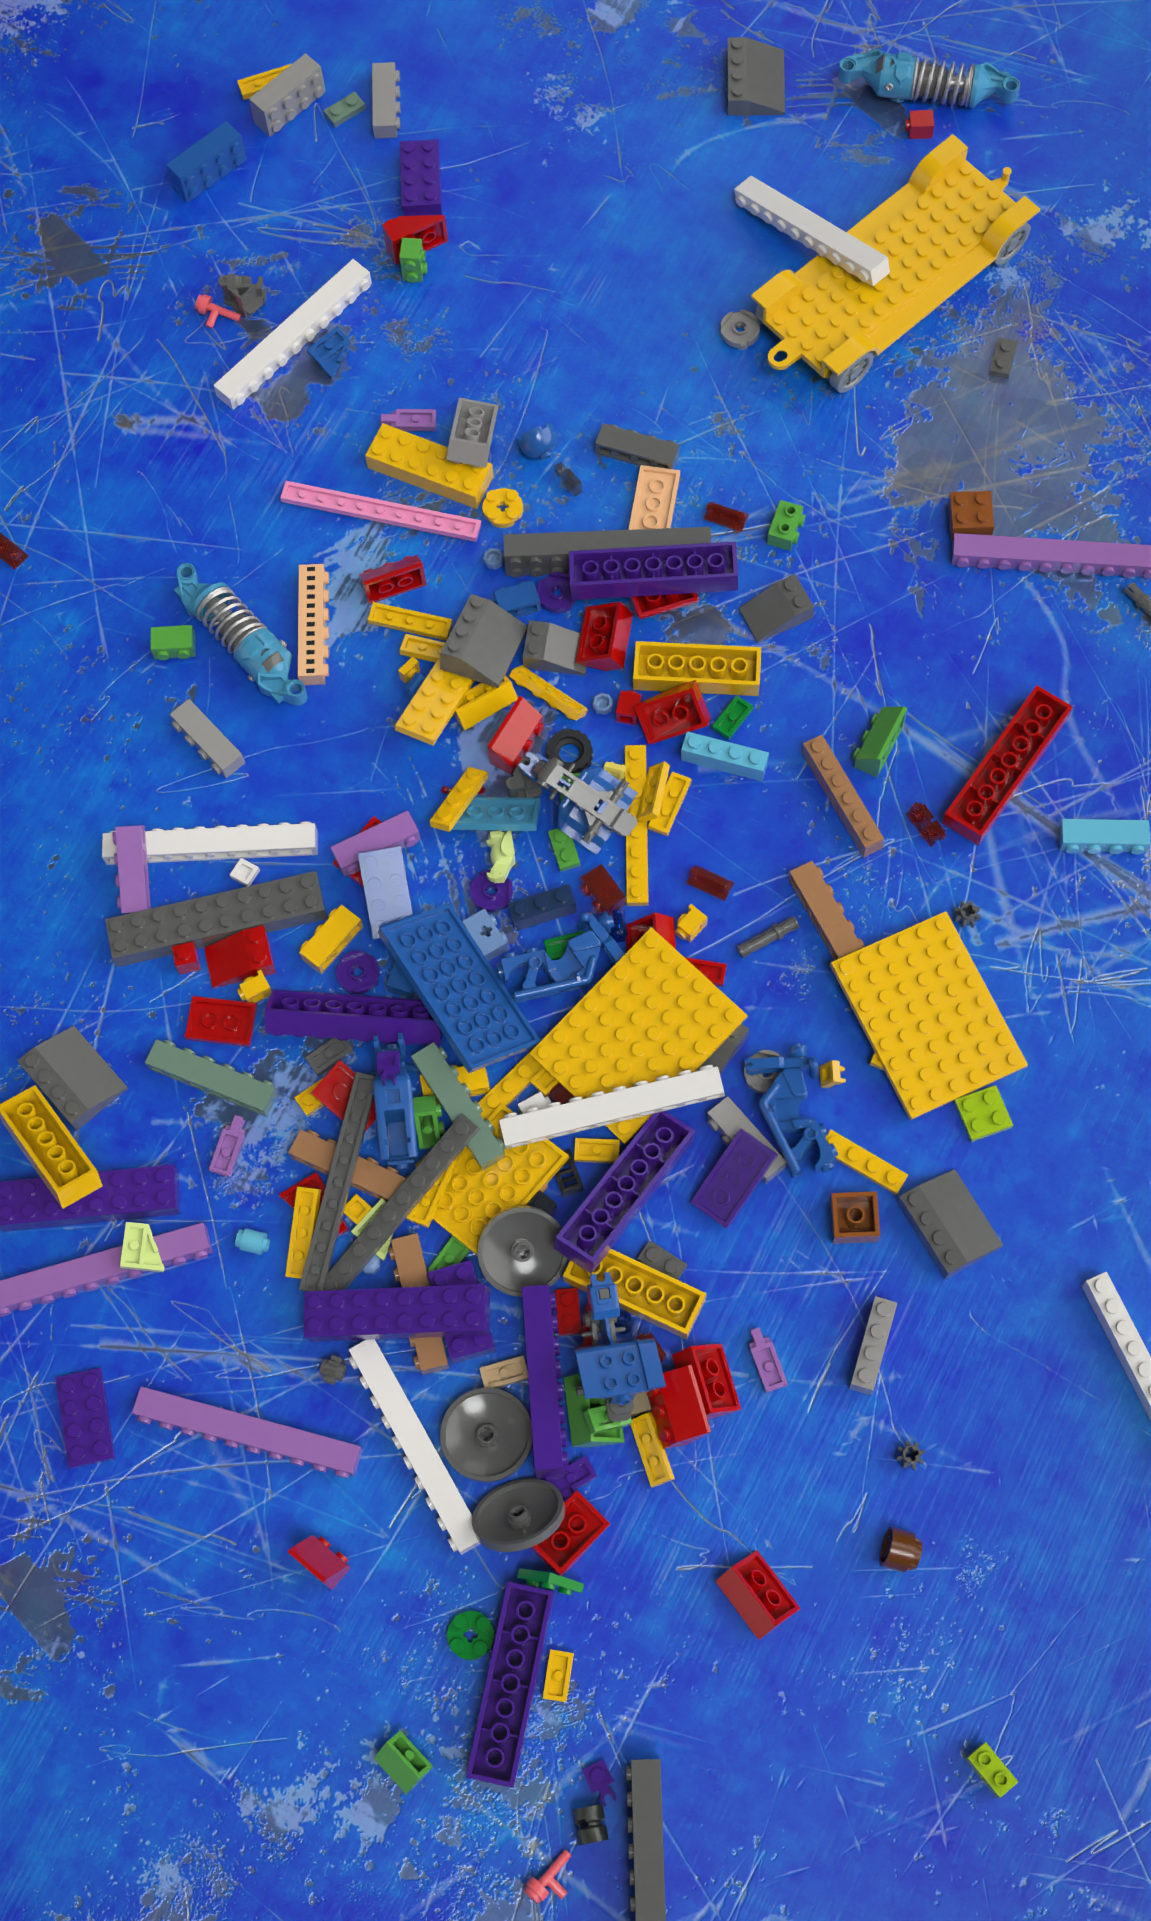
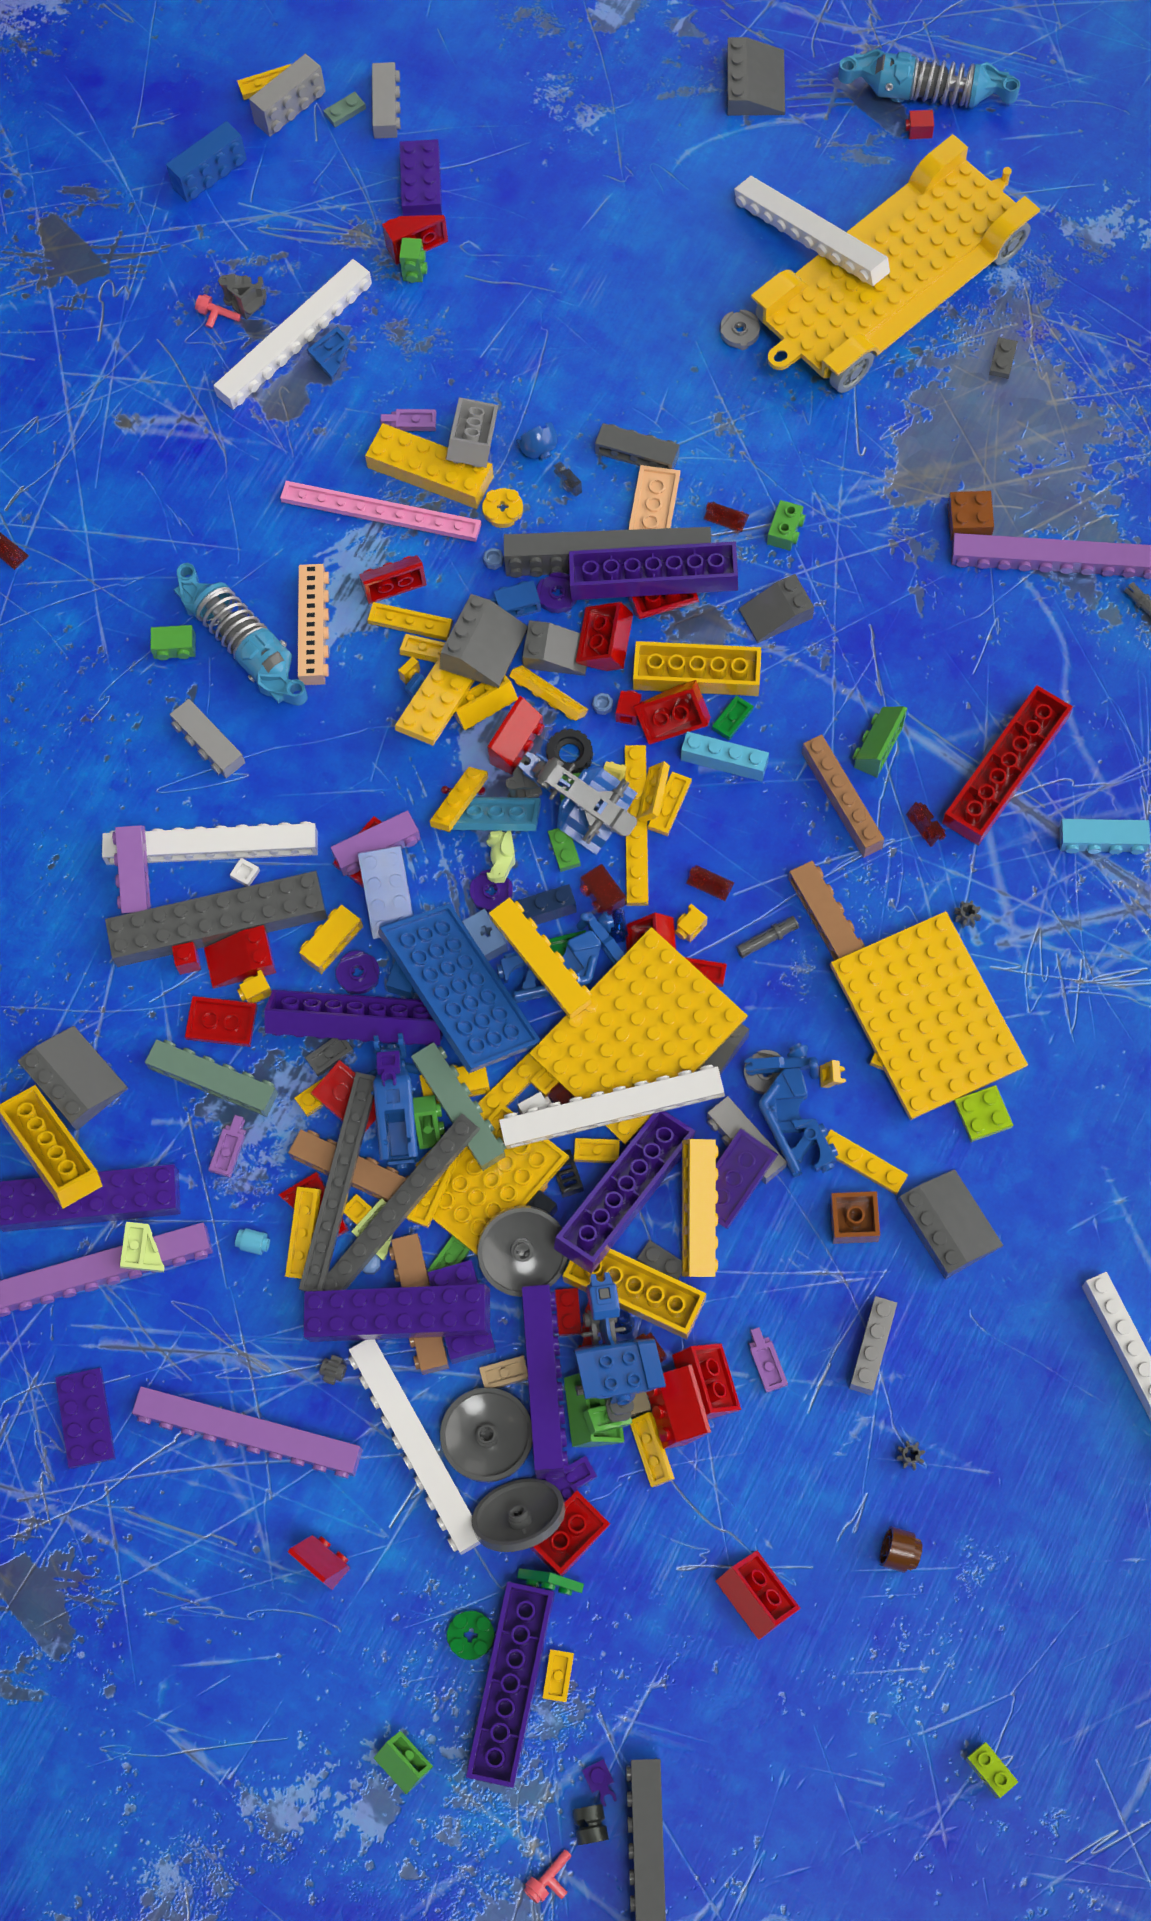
(540, 958): none -> yellow brick
(698, 1207): none -> yellow brick

